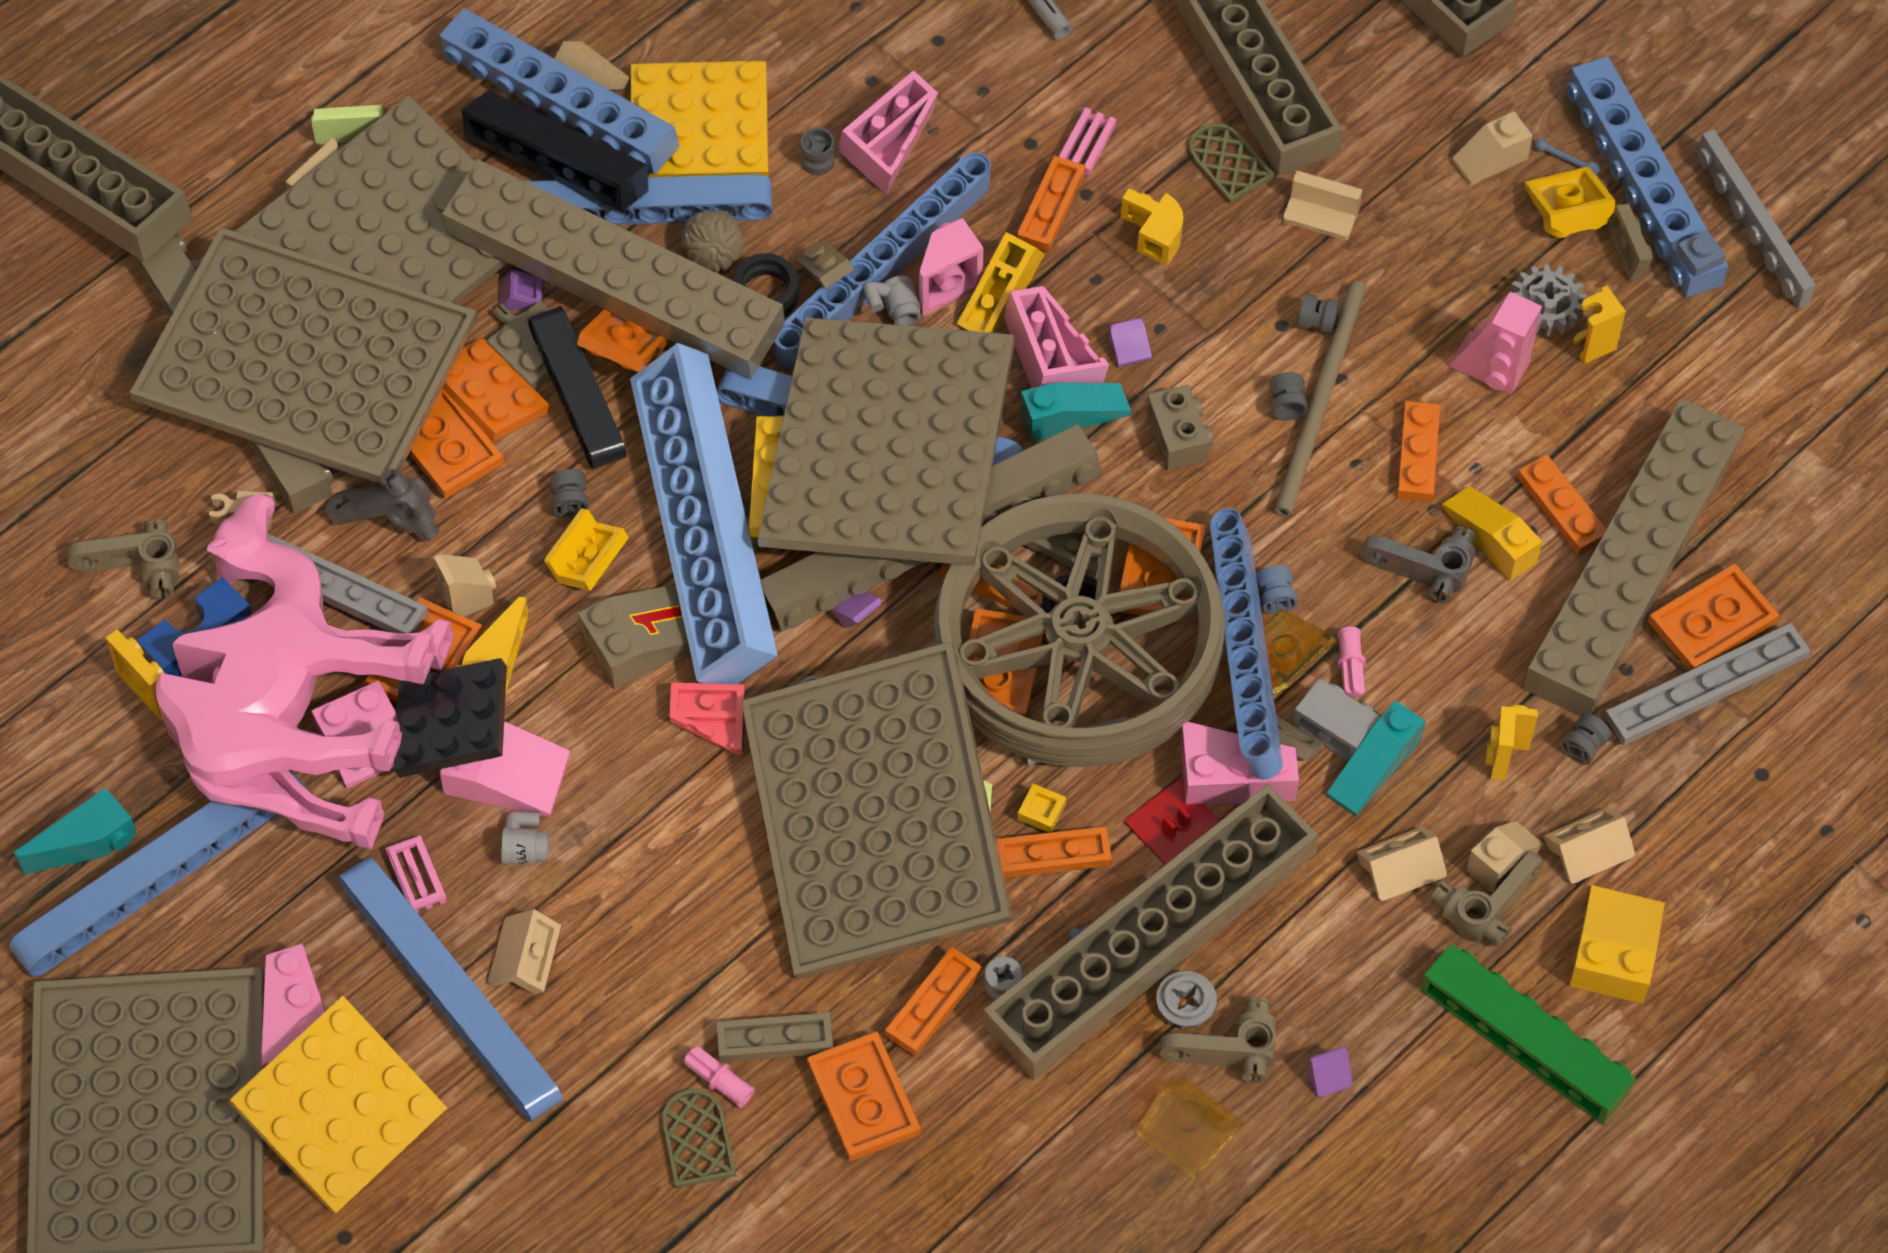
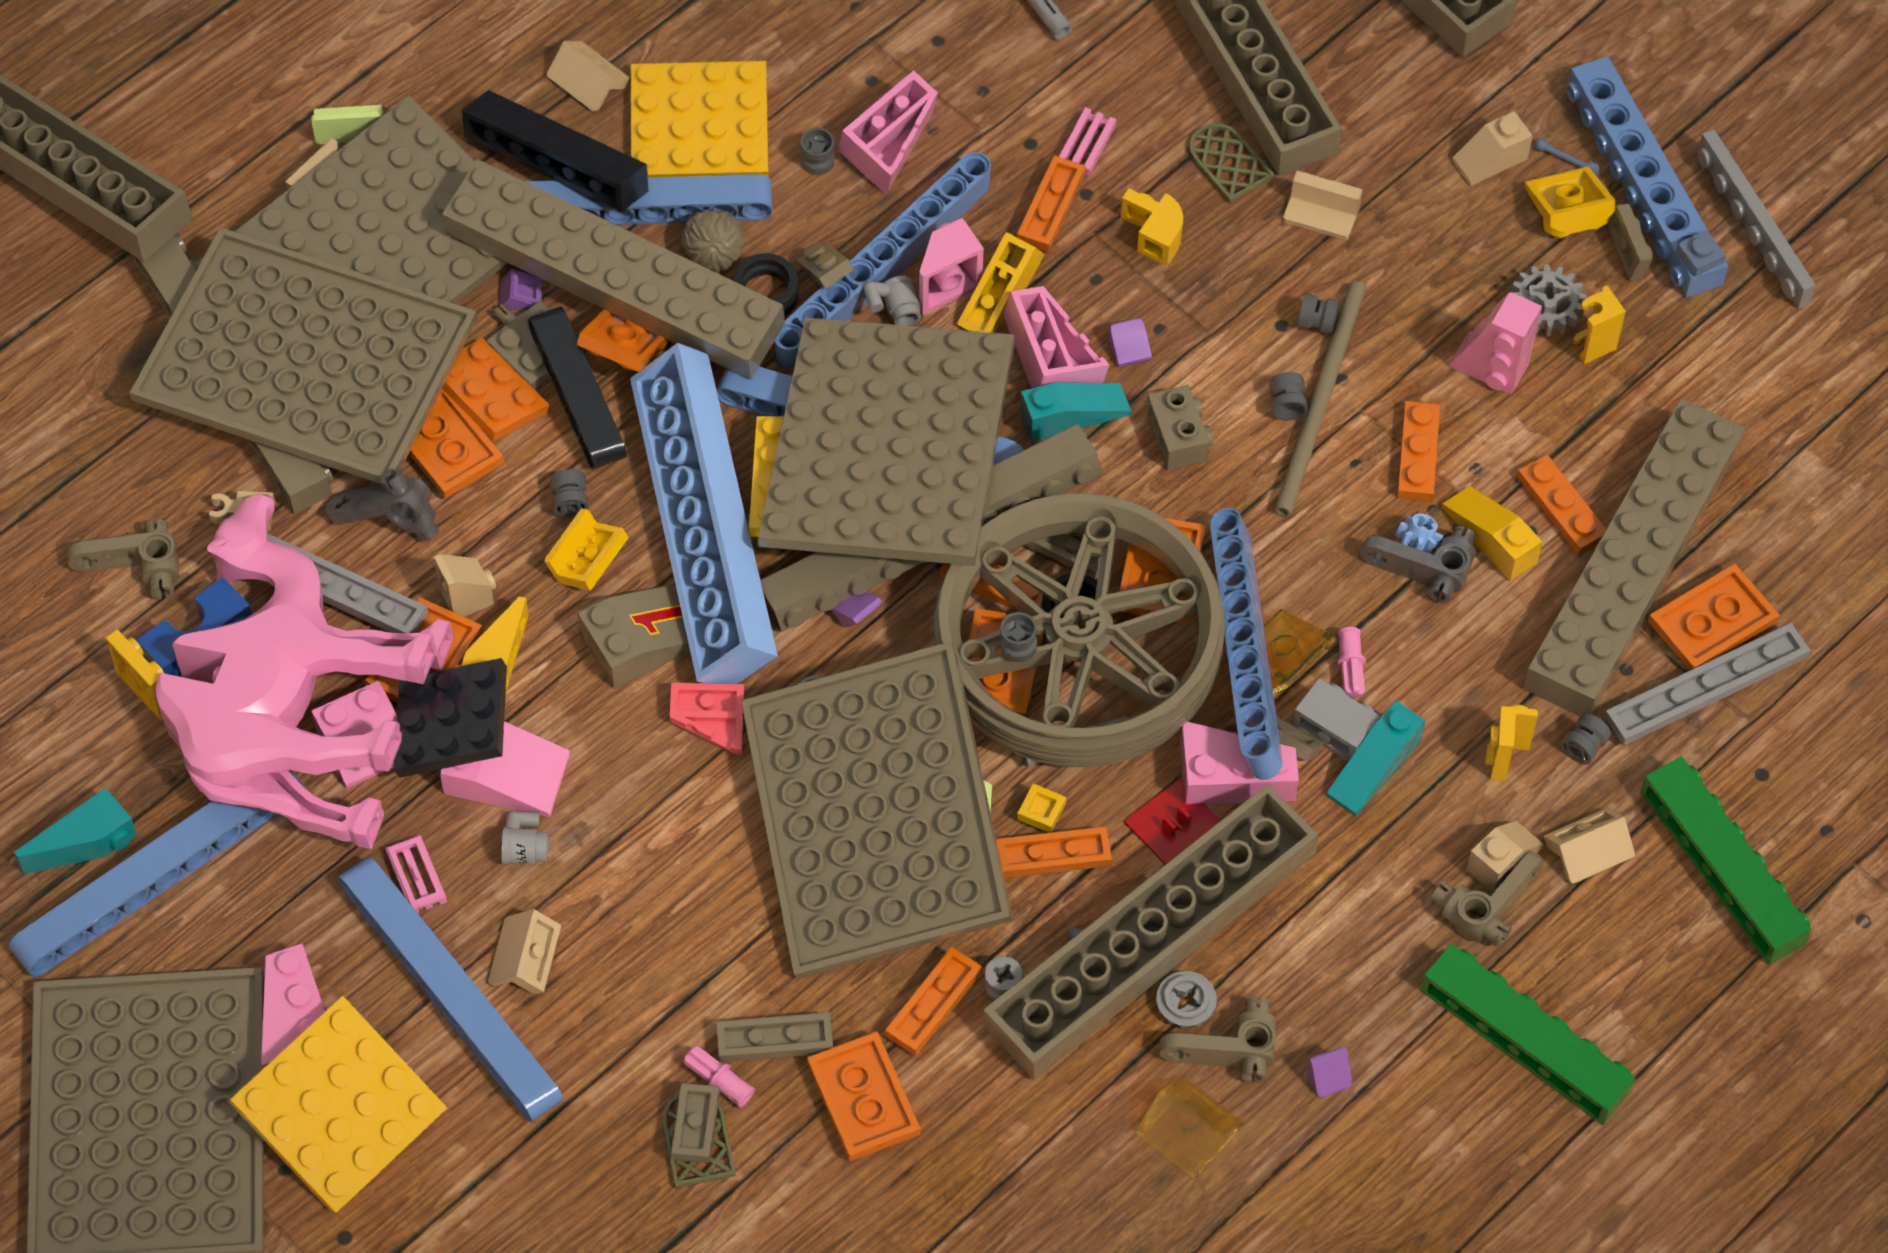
(557, 90): medium blue brick -> none
(695, 1123): none -> dark tan plate
(1018, 637): none -> dark grey wheel
(1276, 588): sand blue wheel -> none
(1403, 863): tan panel -> none
(1419, 532): none -> light blue gear
(1617, 944): yellow slope -> none
(1726, 860): none -> green brick

